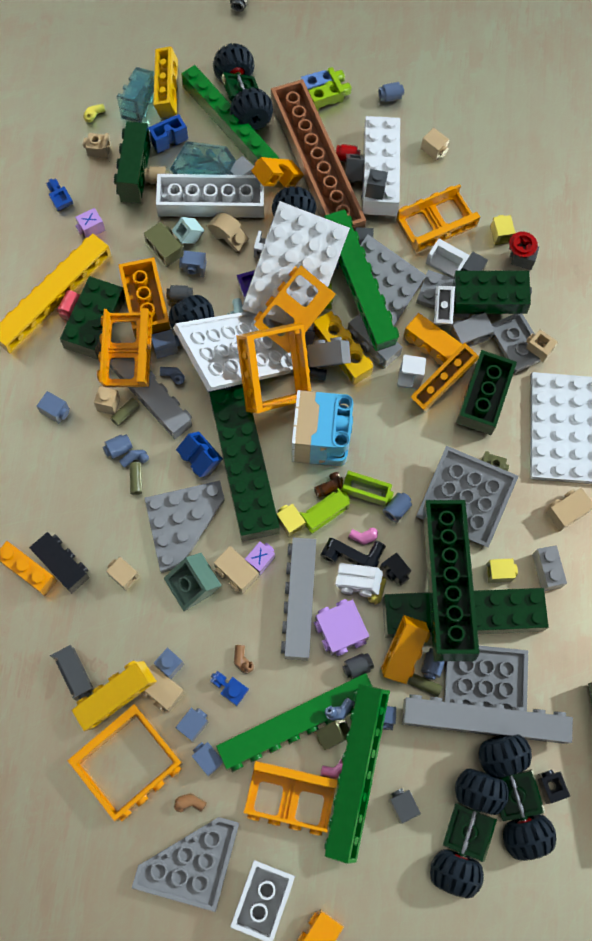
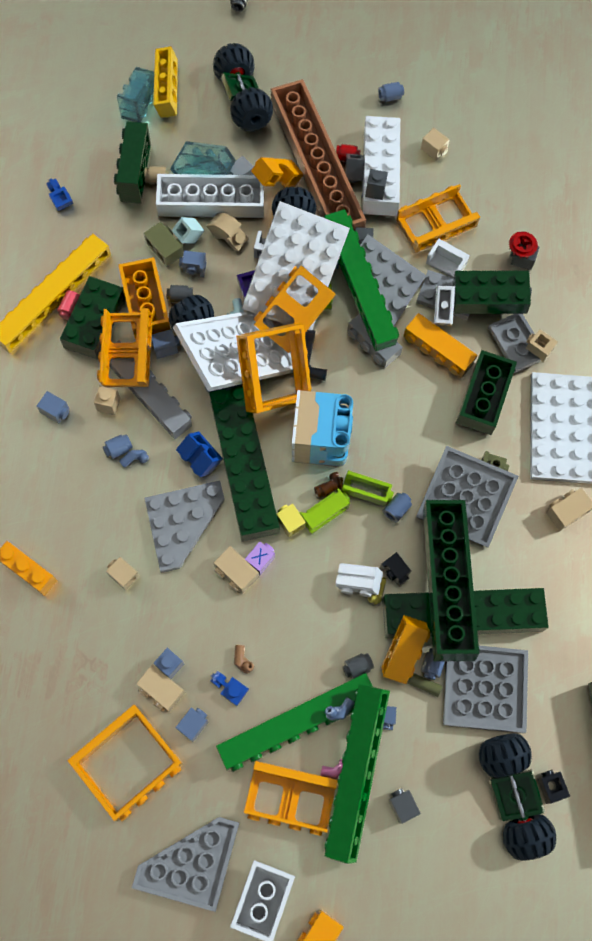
(60, 561): black brick -> none
(73, 672): dark grey window -> none
(89, 223): lavender brick -> none
(92, 111): light yellow arm -> none
(97, 145): tan brick -> none
(114, 695): yellow brick -> none
(125, 411): olive axle -> none
(135, 478): olive axle -> none
(167, 132): blue brick -> none
(174, 373): sand blue arm -> none
(187, 801): medium nougat arm -> none
(192, 581): sand green slope -> none
(207, 758): sand blue brick -> none
(219, 110): green brick -> none
(300, 599): light grey brick -> none
(326, 87): lime hips -> none
(329, 353): light grey brick -> none
(333, 734): olive brick -> none
(336, 549): black beam -> none
(341, 627): lavender brick -> none
(354, 371): yellow brick -> none
(365, 537): bright pink arm -> none
(411, 372): white panel -> none
(445, 376): light orange brick -> none
(469, 833): black plate -> none
(473, 330): light grey brick -> none
(475, 263): dark grey brick -> none
(487, 720): light grey brick -> none
(501, 570): light yellow brick -> none
(502, 229): light yellow brick -> none
(549, 568): light grey brick -> none

